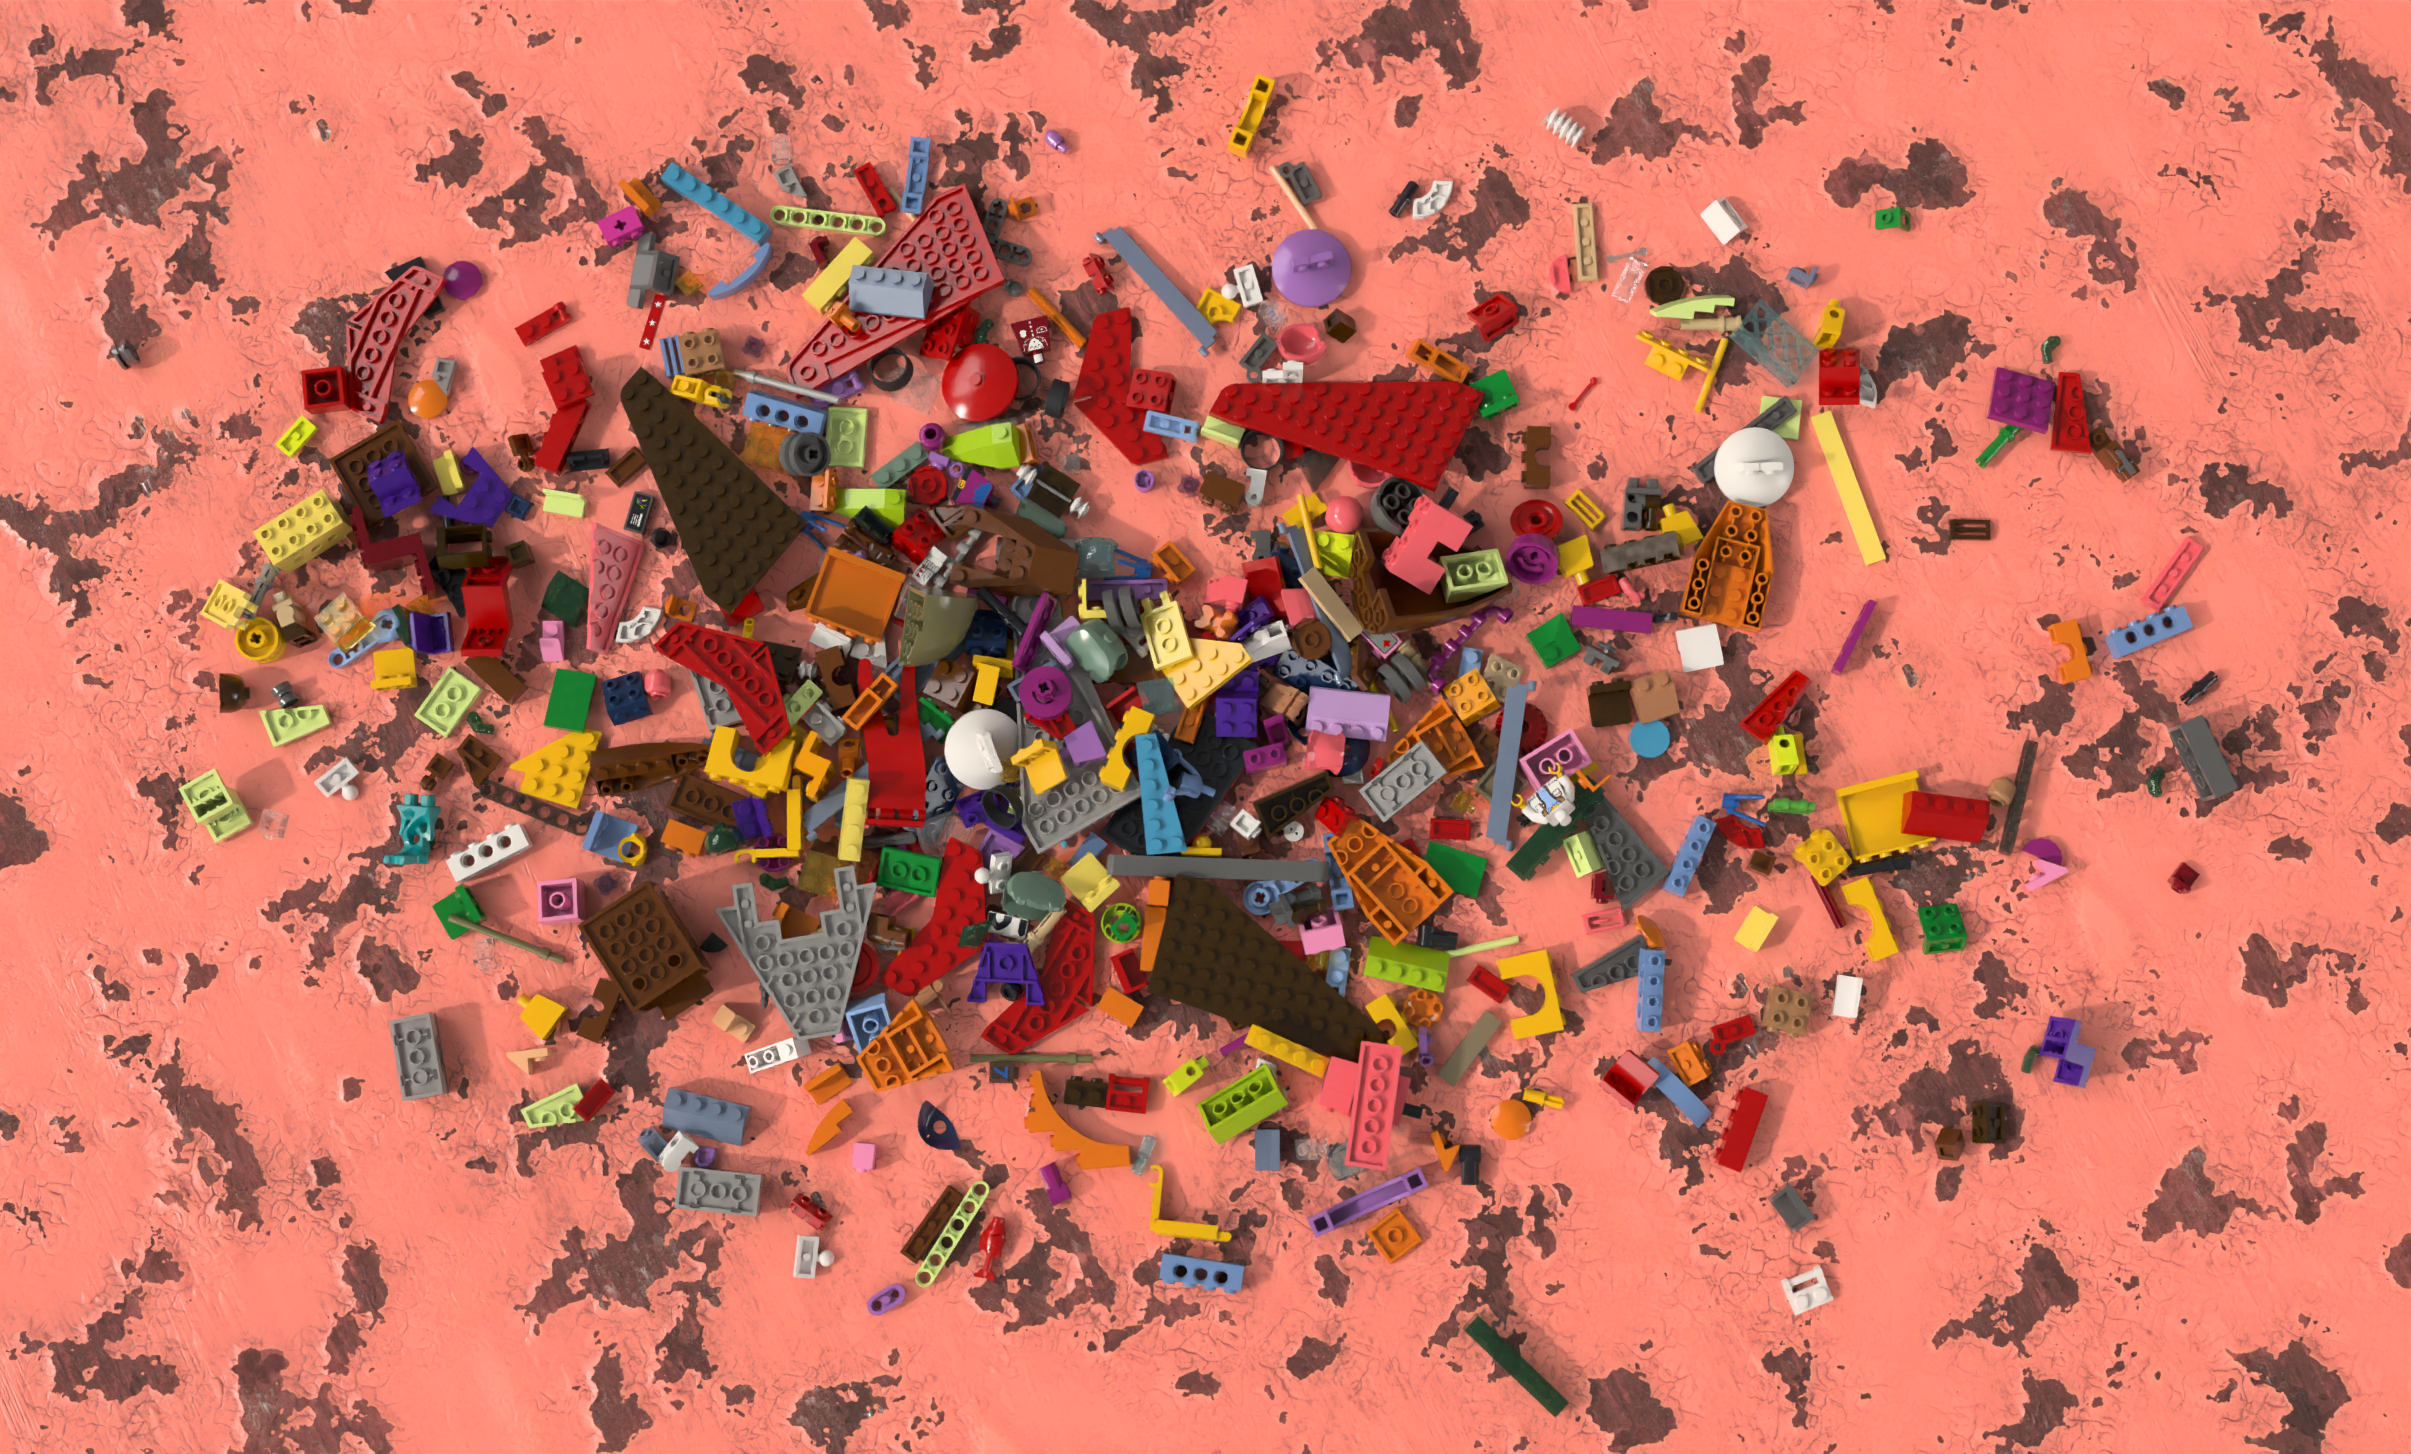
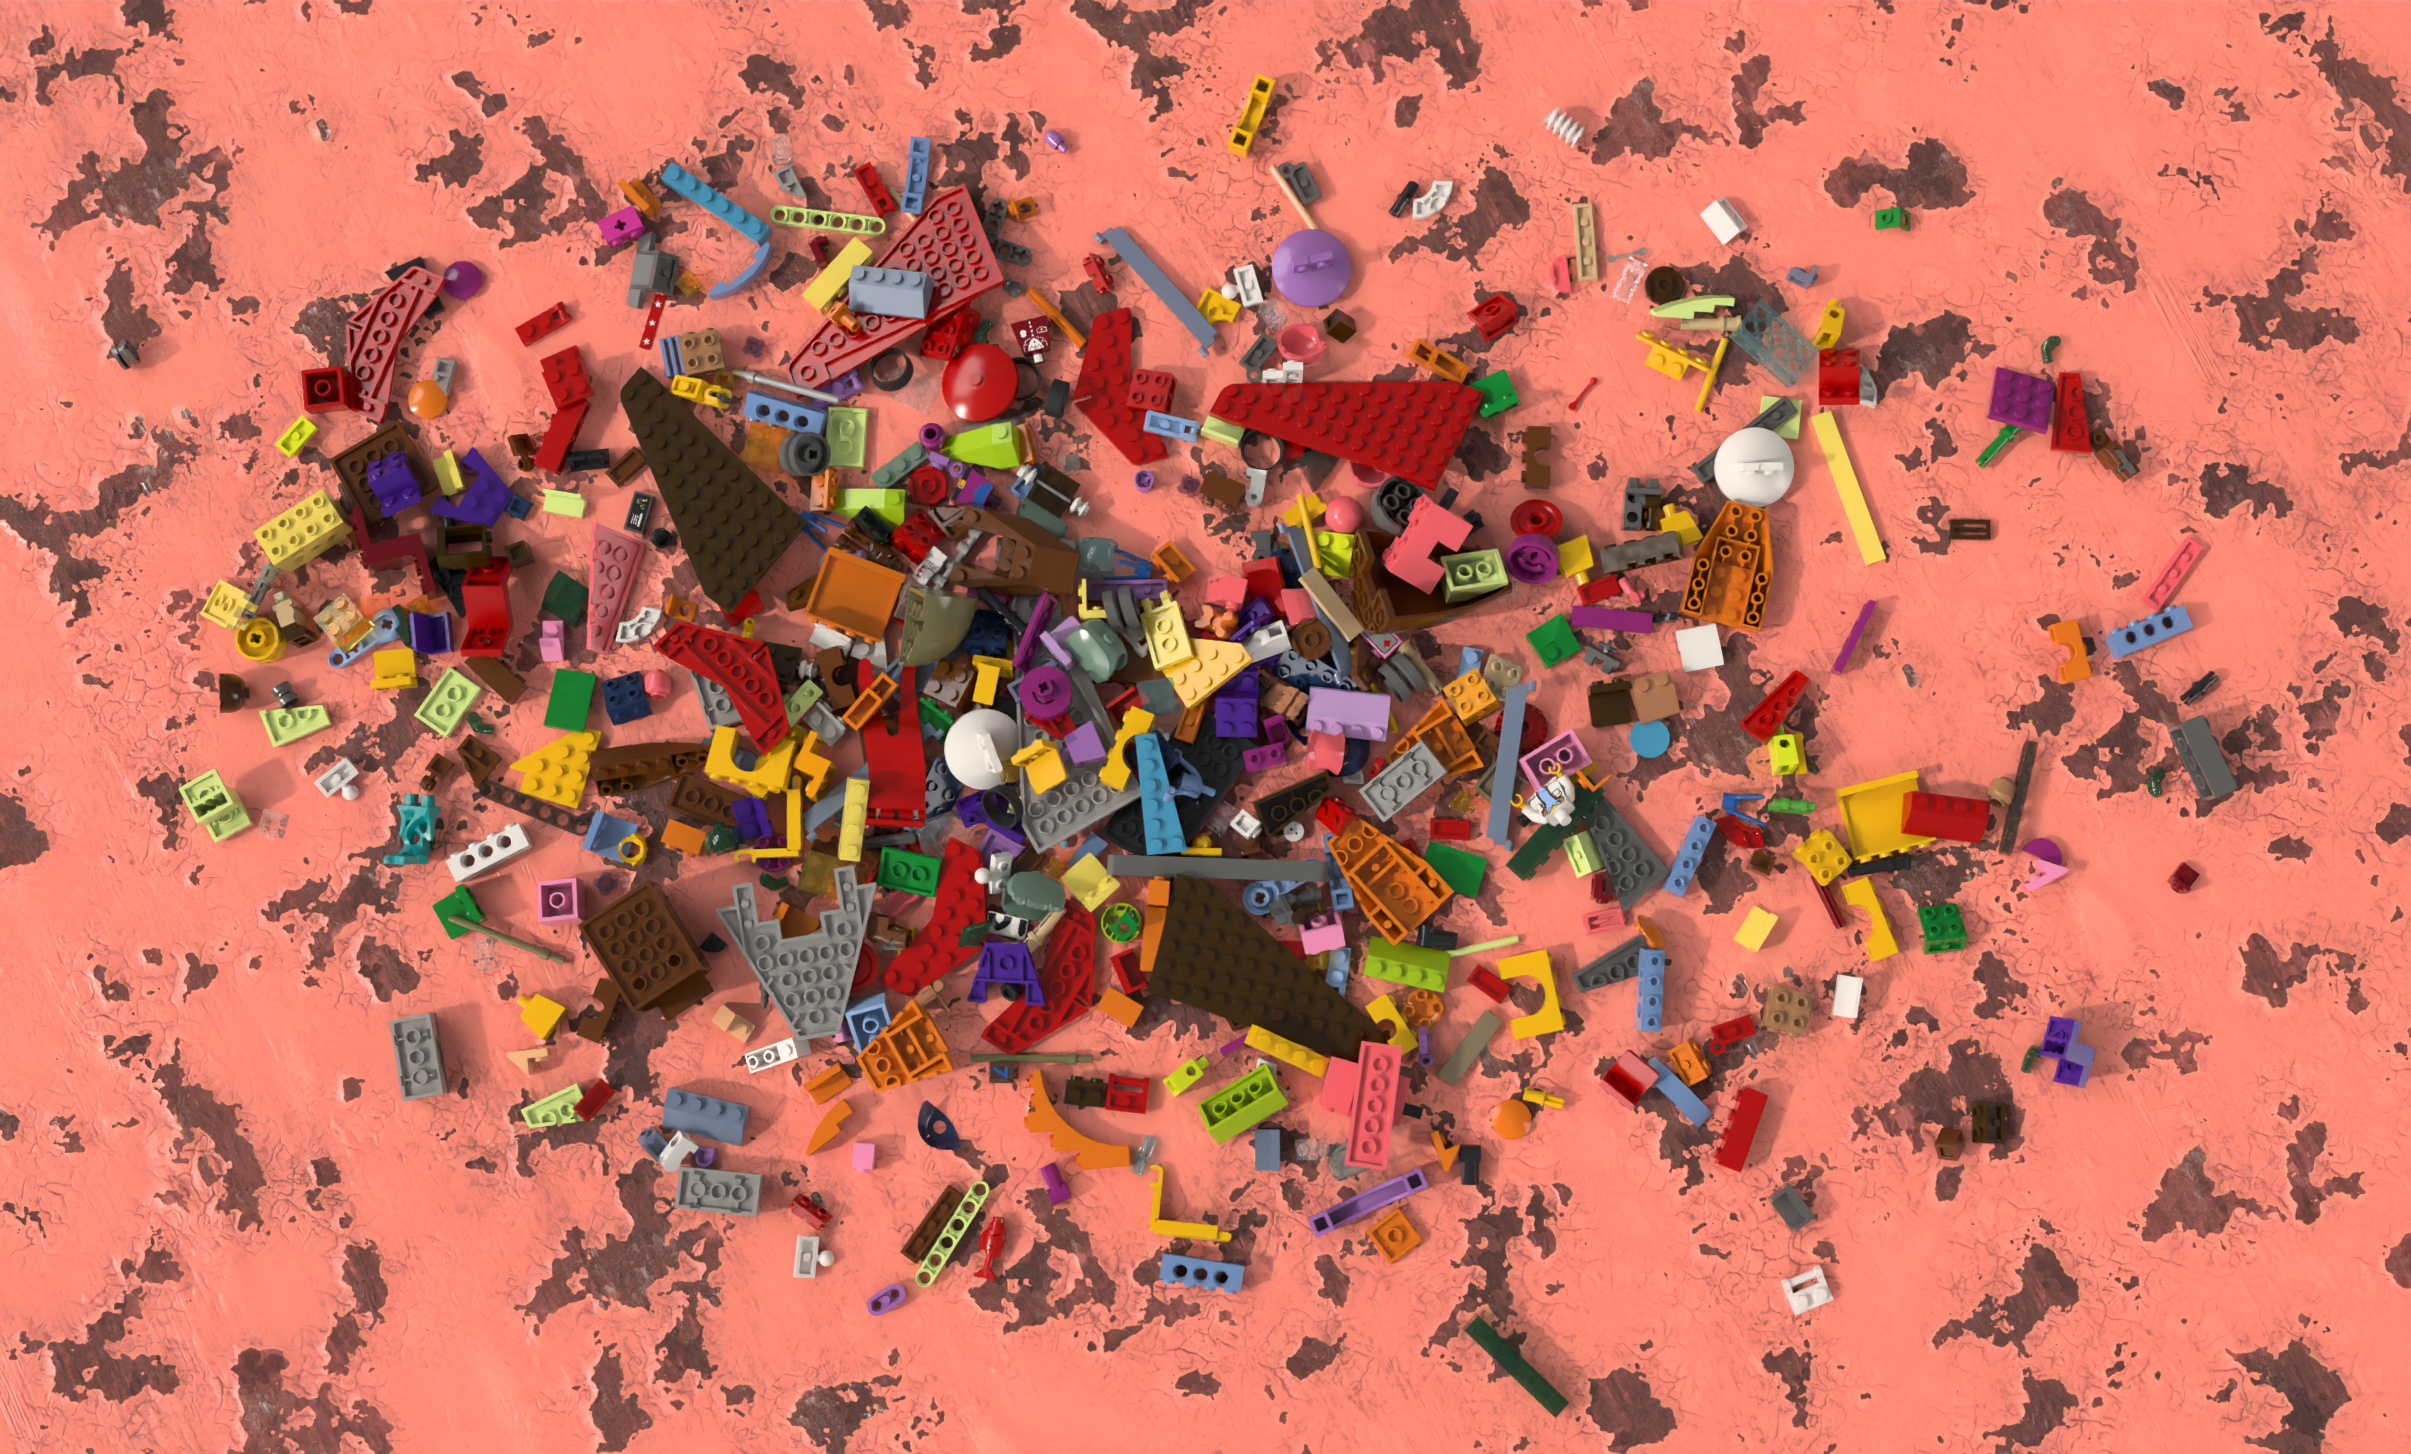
(848, 757): orange bracket -> none
(1465, 633): magenta bar -> none
(1573, 498): yellow tile -> none

